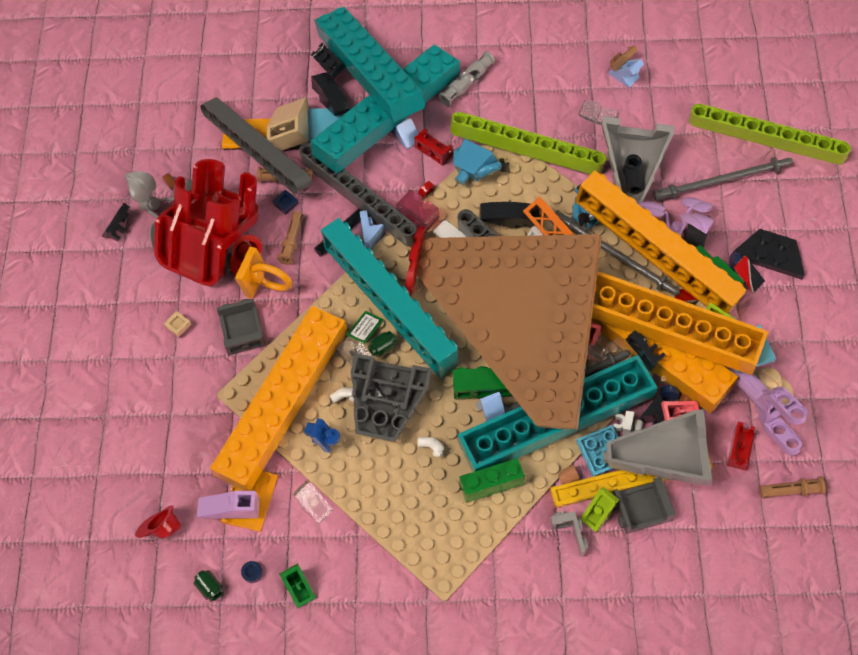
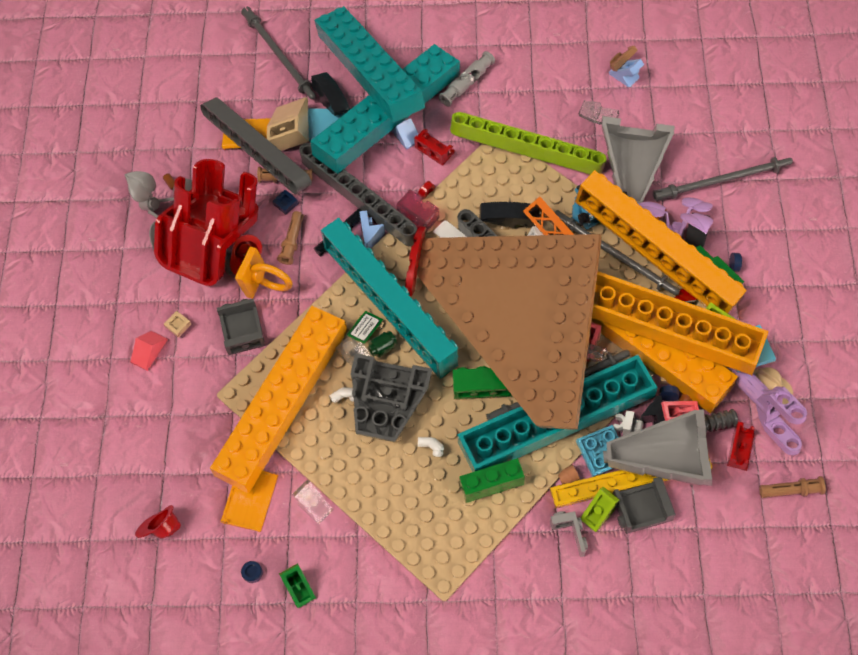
(114, 225): black plate -> none
(147, 349): none -> coral slope
(208, 585): dark green brick -> none
(229, 505): lavender slope -> none
(254, 21): none -> dark grey bar
(322, 434): blue hips -> none
(328, 61): black plate -> none
(475, 162): dark azure torso -> none
(491, 406): light blue slope -> none
(633, 174): black piece -> none
(640, 346): black plate -> none
(721, 420): none -> dark grey piece
(749, 274): sticker -> none
(769, 134): lime beam -> none
(773, 252): black wing -> none

